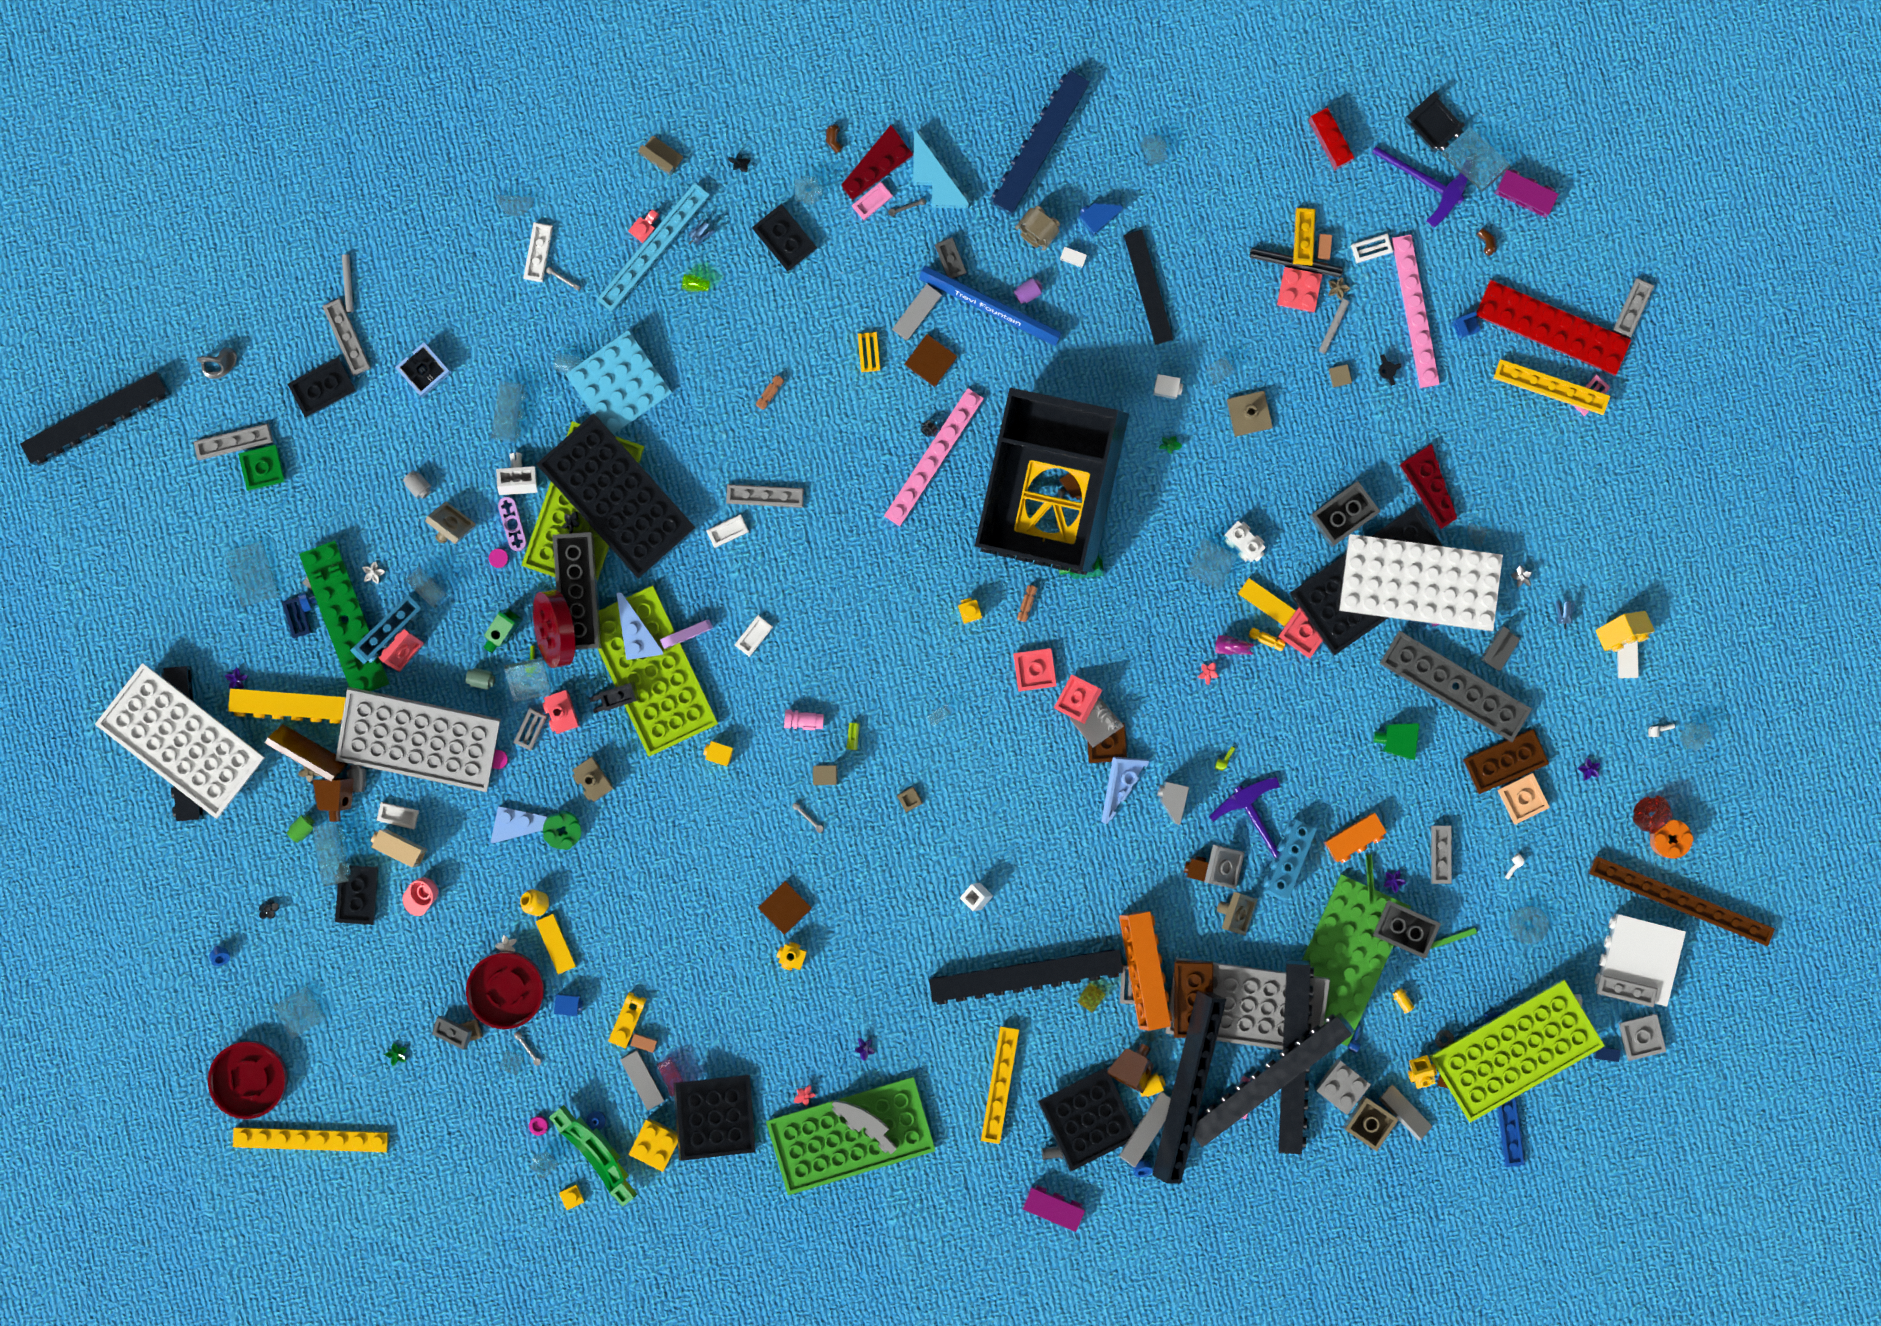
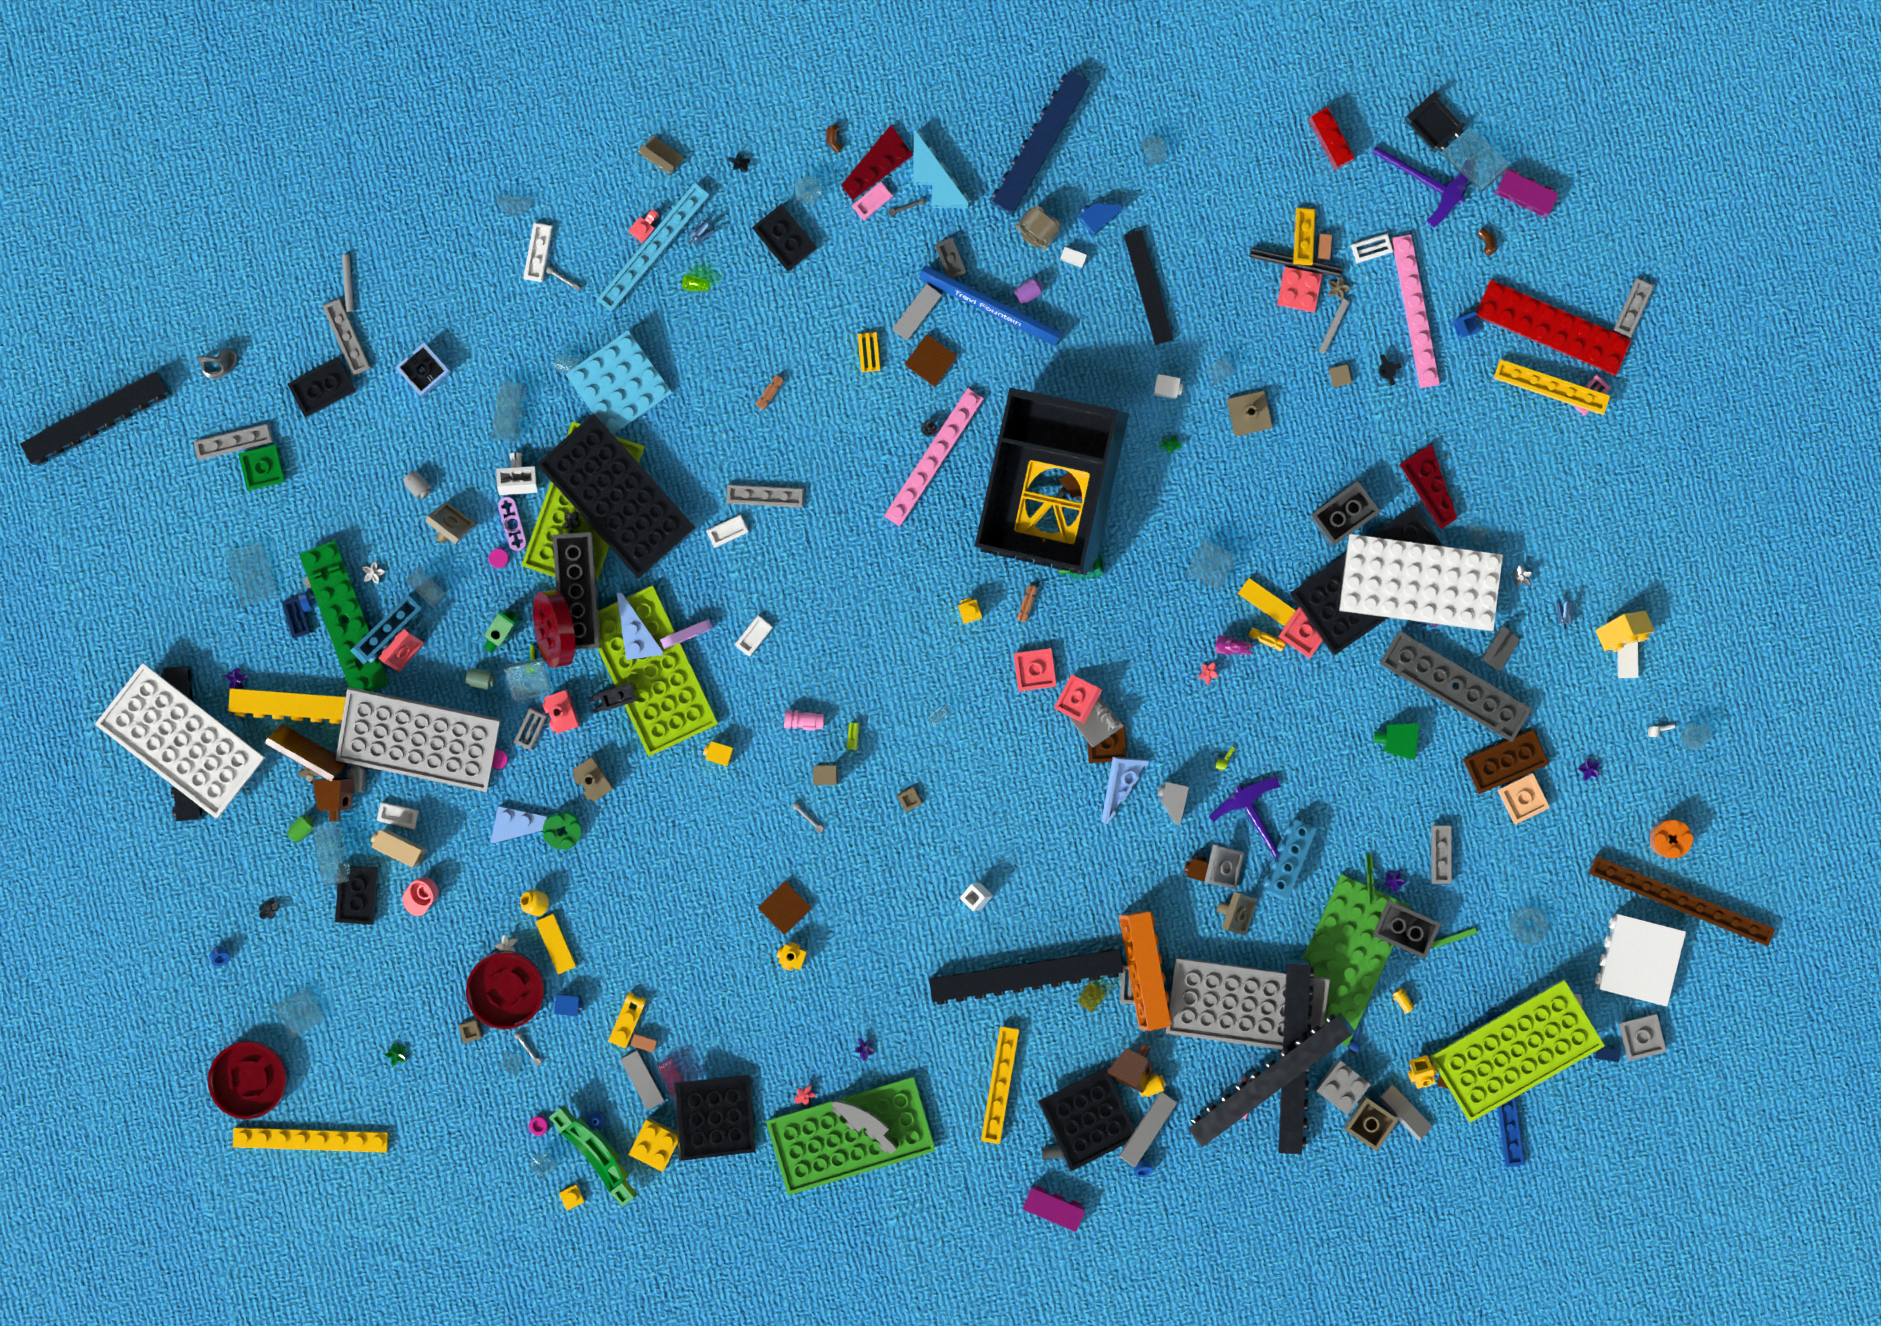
(452, 1032): dark grey plate -> none
(1188, 979): reddish brown tile -> none
(1189, 1087): black brick -> none
(1247, 545): white brick -> none
(1355, 838): orange brick -> none
(1445, 1033): clear smoke plate -> none
(1518, 861): white hand -> none
(1626, 990): light grey tile -> none
(1658, 820): clear red plate -> none

